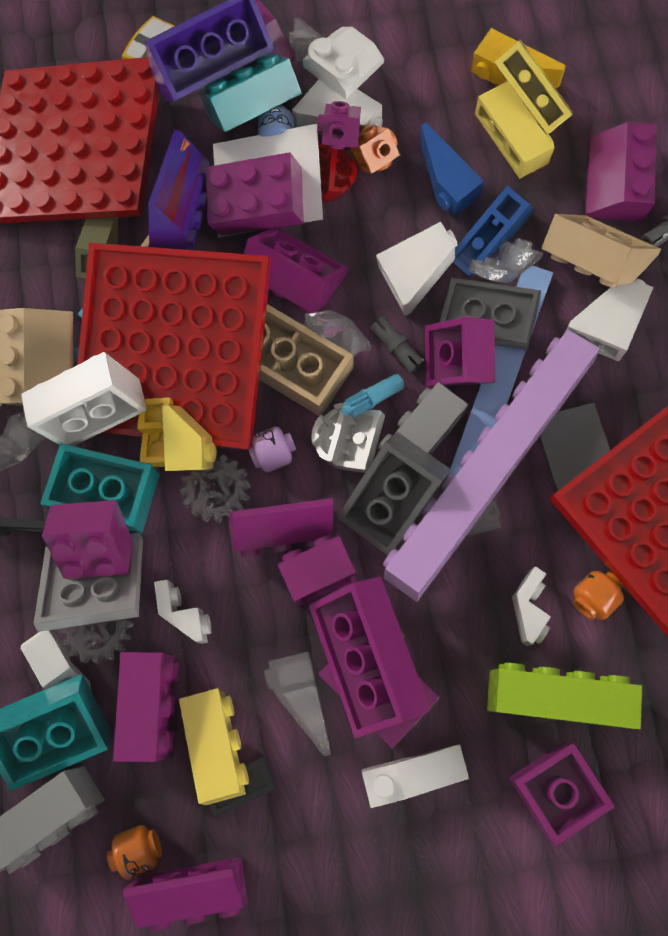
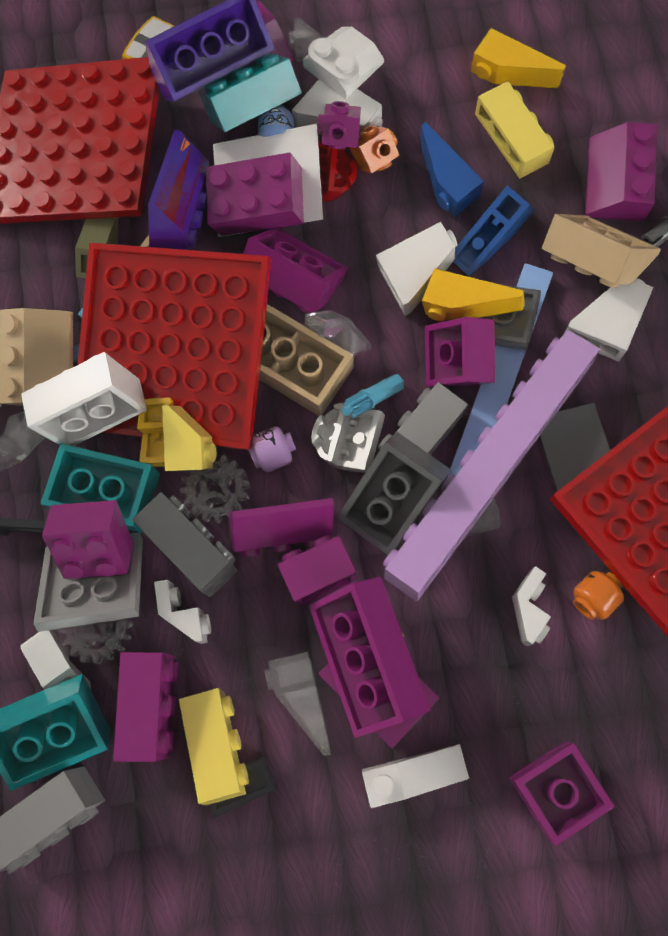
(134, 852): orange head -> none
(186, 543): none -> dark grey brick
(187, 894): magenta slope -> none
(397, 344): dark grey pin -> none
(459, 296): none -> yellow slope
(510, 263): clear slope -> none
(533, 87): light yellow brick -> none
(566, 698): lime brick -> none

